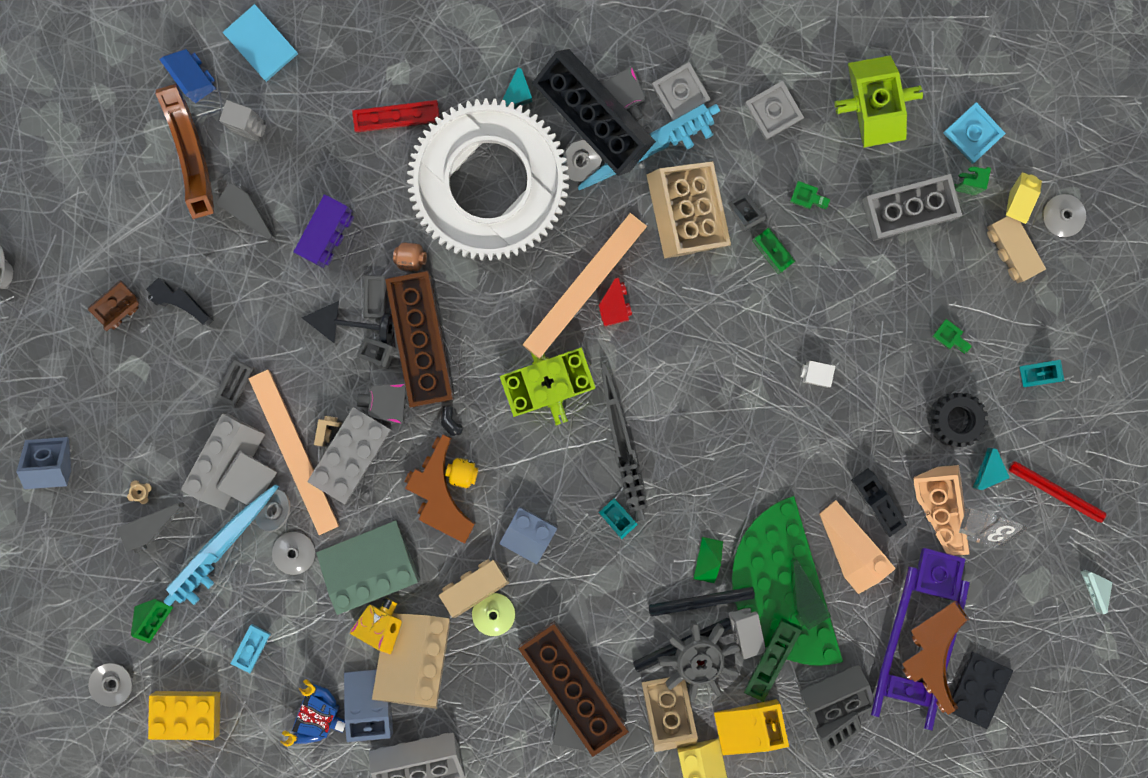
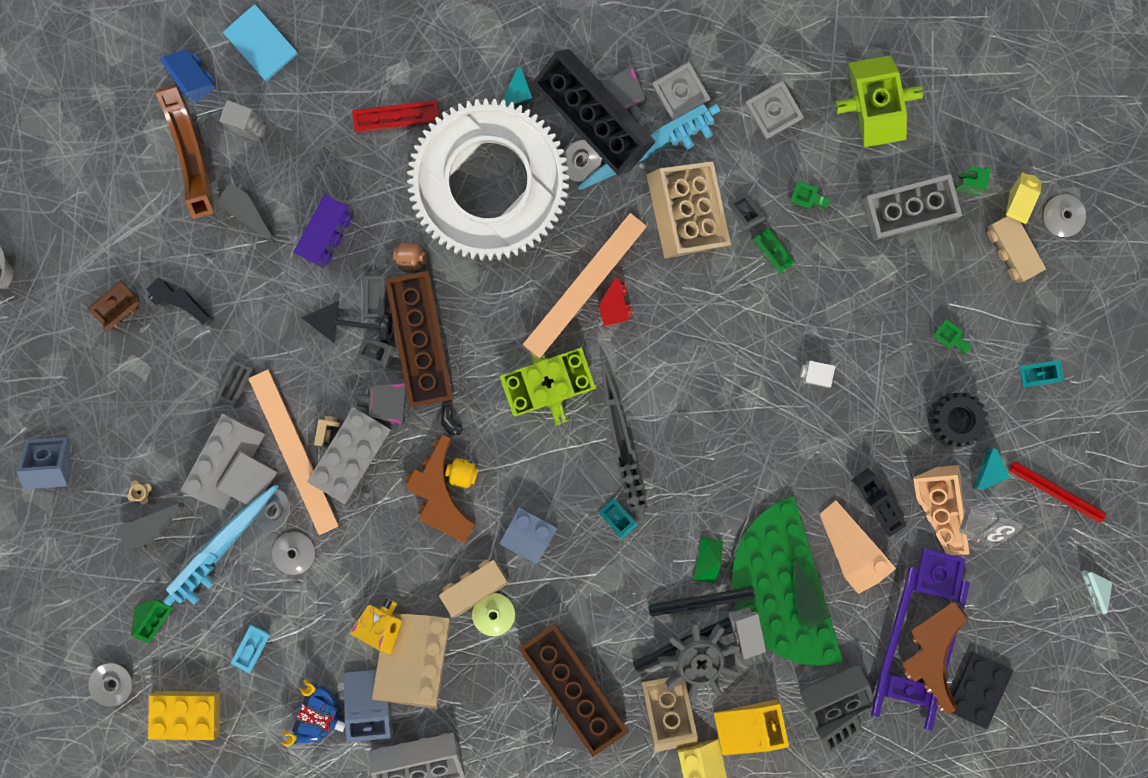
(367, 567): sand green slope -> none
(772, 660): dark green hinge -> none
(974, 133): medium azure plate -> none

